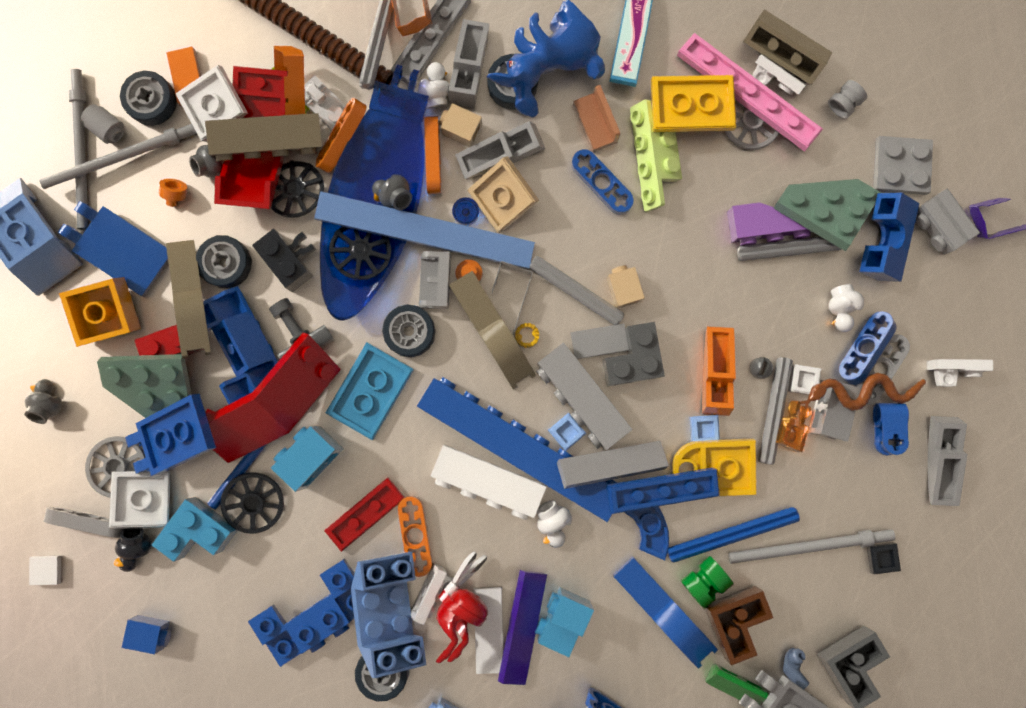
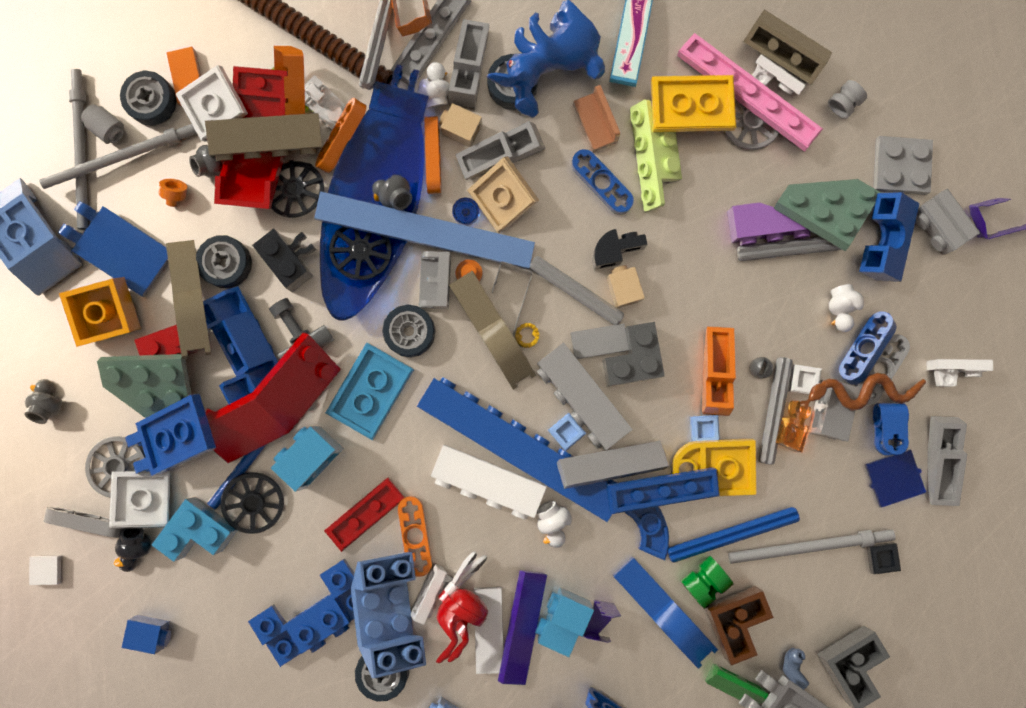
(600, 618): none -> dark purple piece
(610, 248): none -> black brick
(895, 478): none -> clear blue piece

